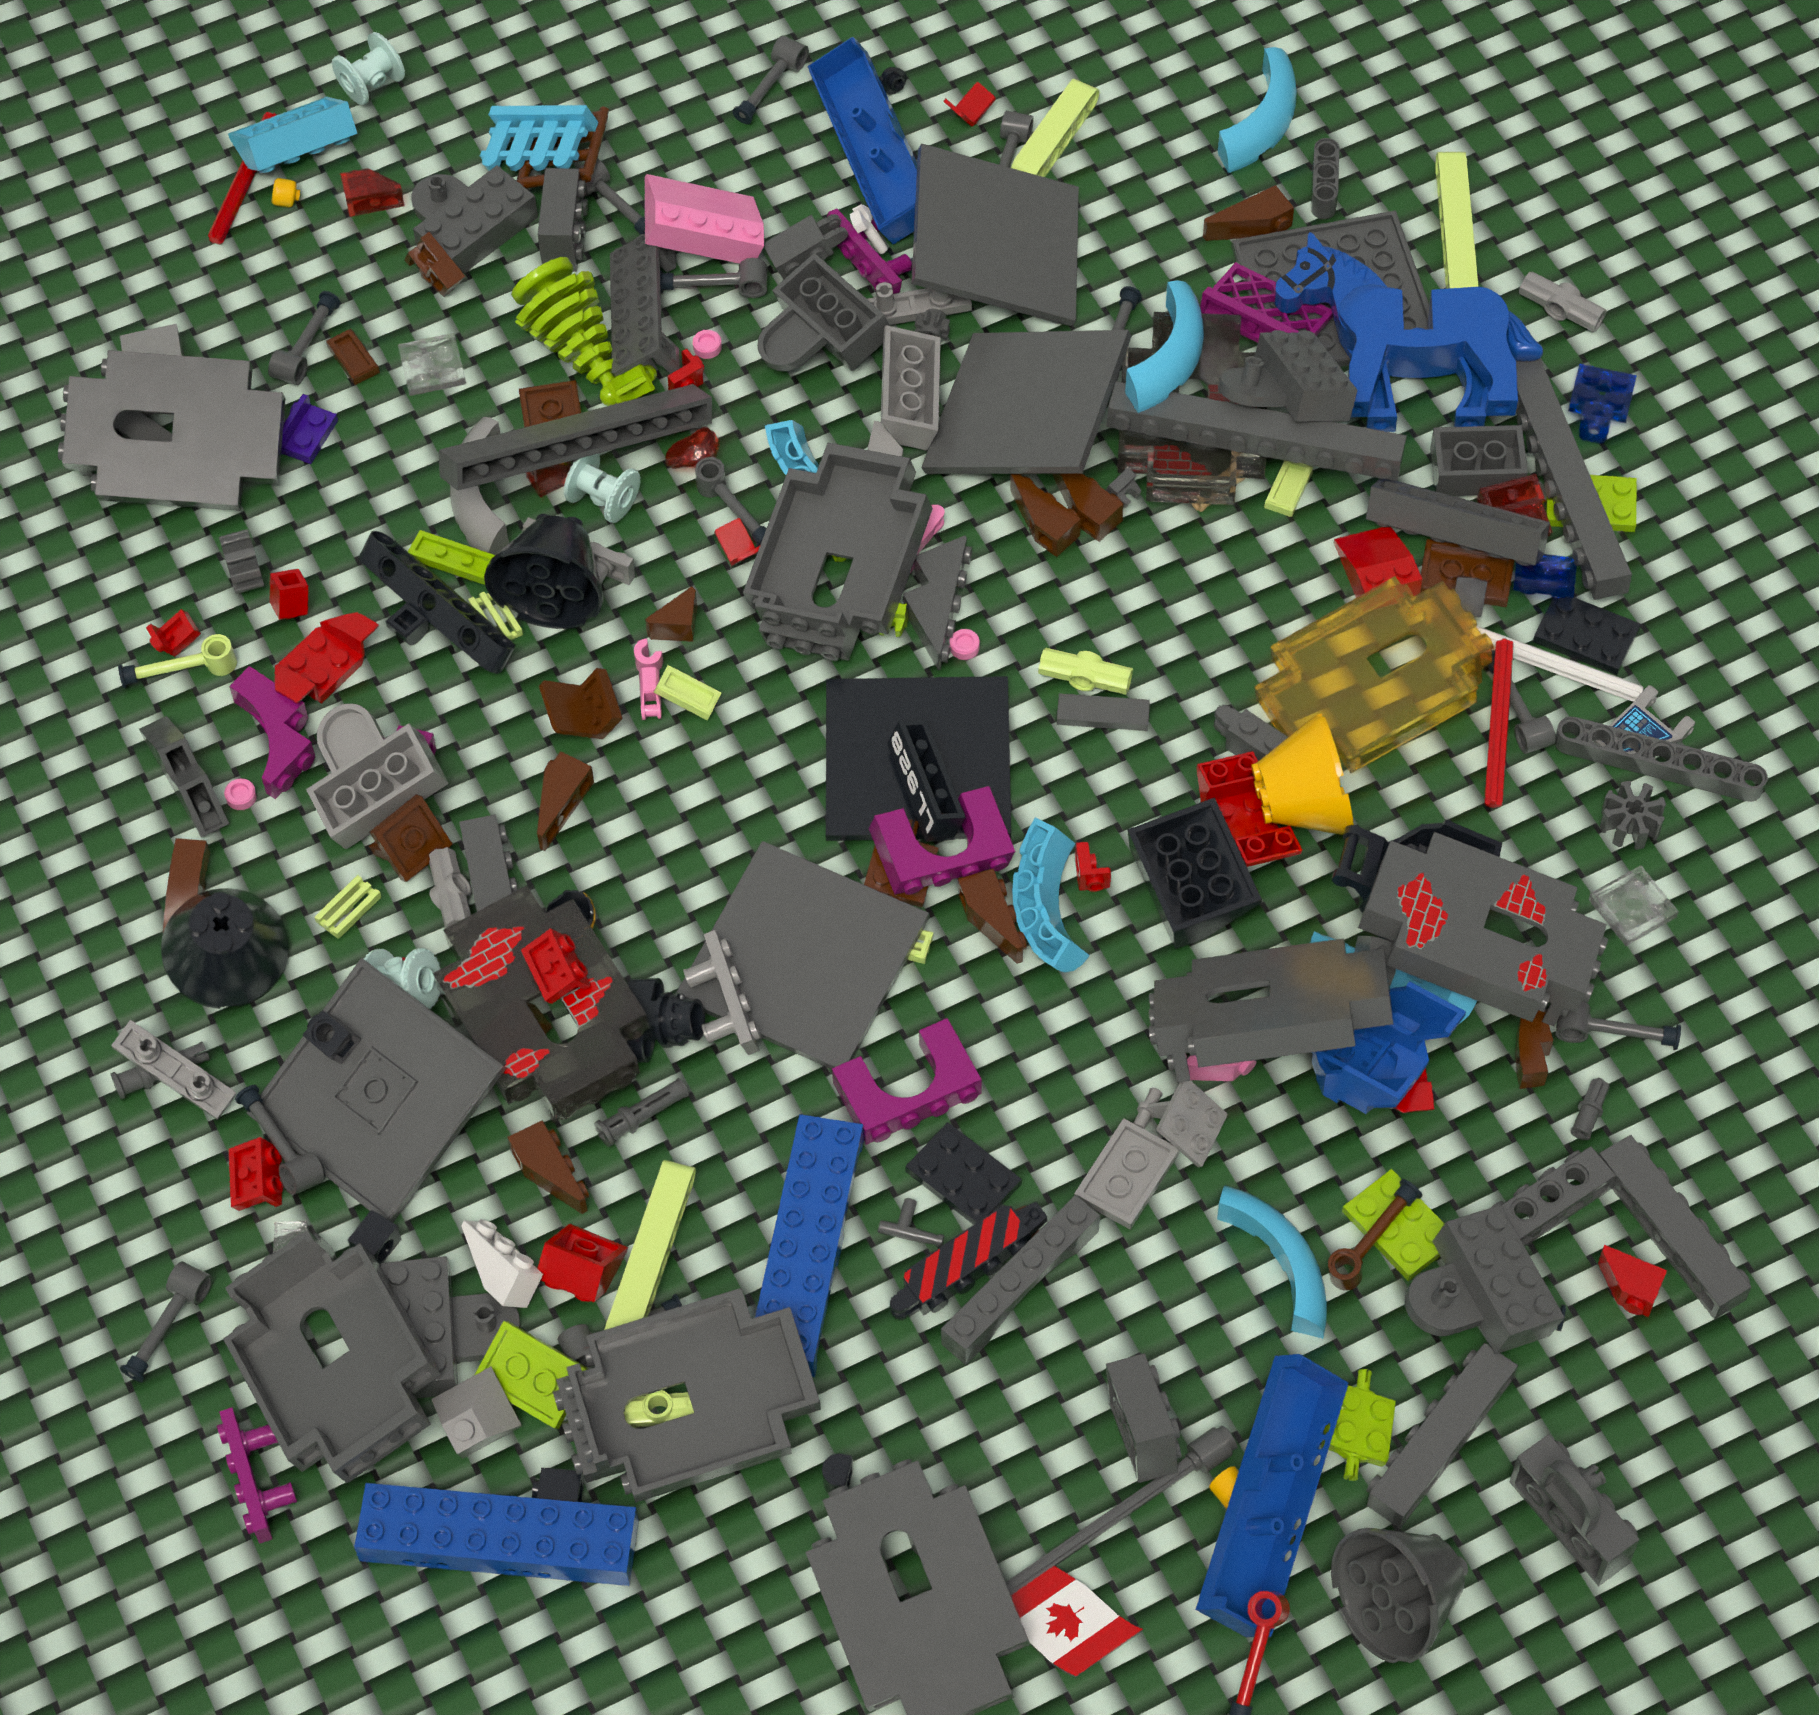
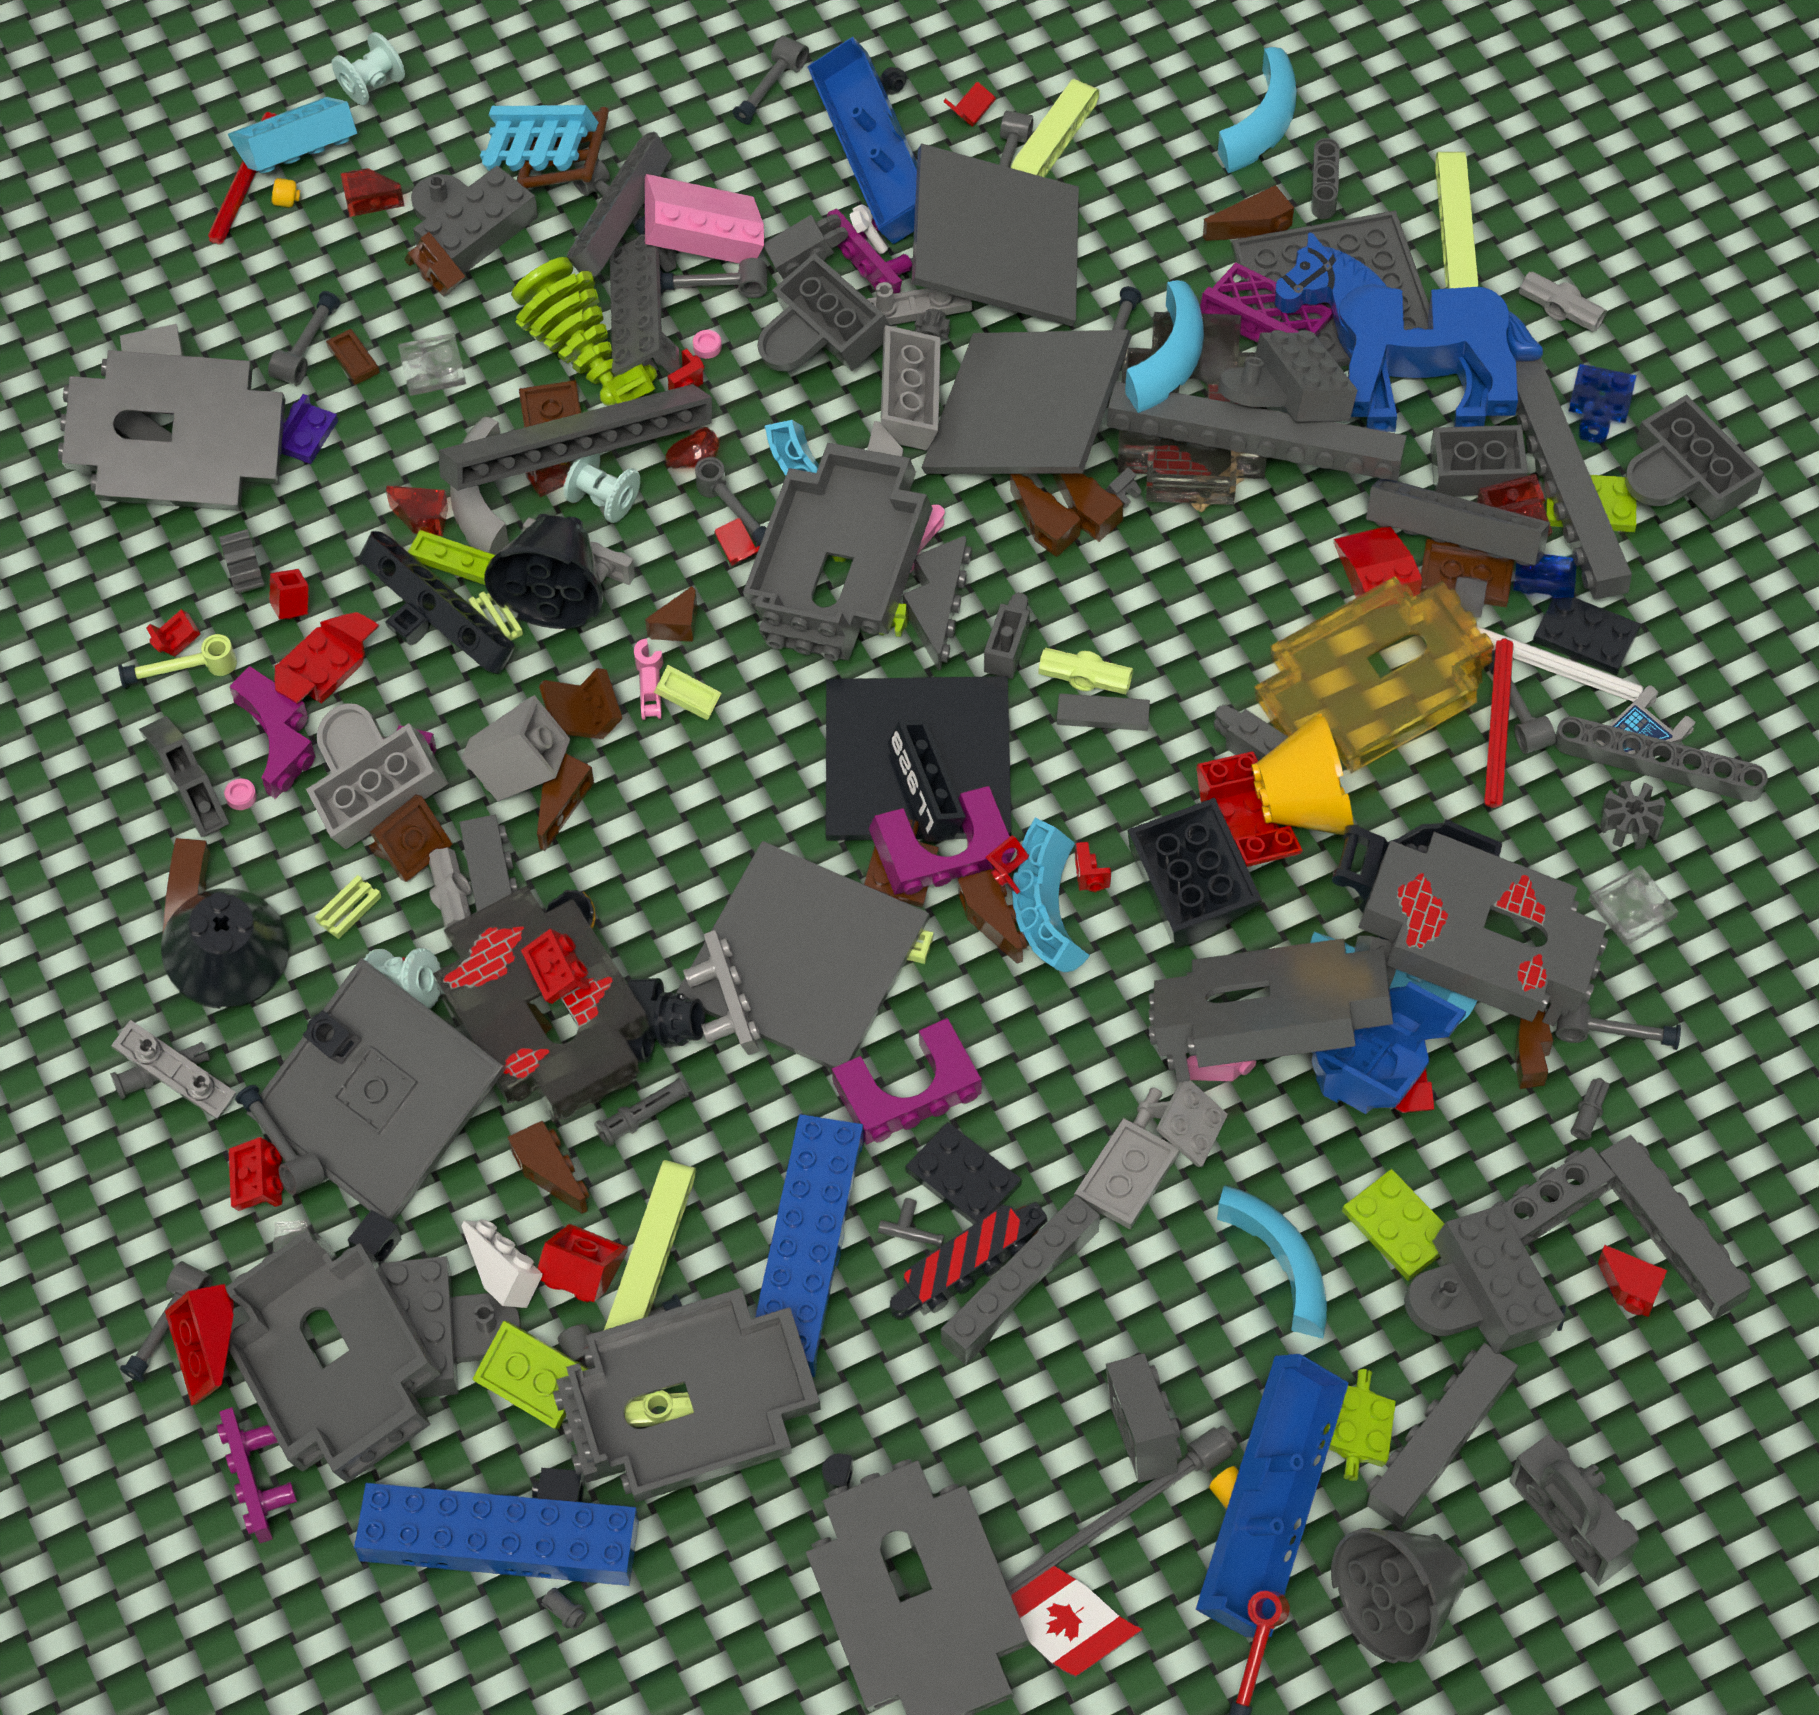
(201, 1336): none -> red slope
(419, 508): none -> clear red slope
(476, 1413): light grey slope -> none
(517, 750): none -> light grey slope
(562, 215): dark grey brick -> none
(564, 1609): none -> dark grey pin
(618, 205): none -> dark grey beam
(964, 644): bright pink tile -> none
(1002, 869): none -> red bracket
(1007, 637): none -> dark grey hinge
(1288, 488): yellowish green tile -> none
(1403, 1197): reddish brown piece -> none
(1690, 457): none -> dark grey brick

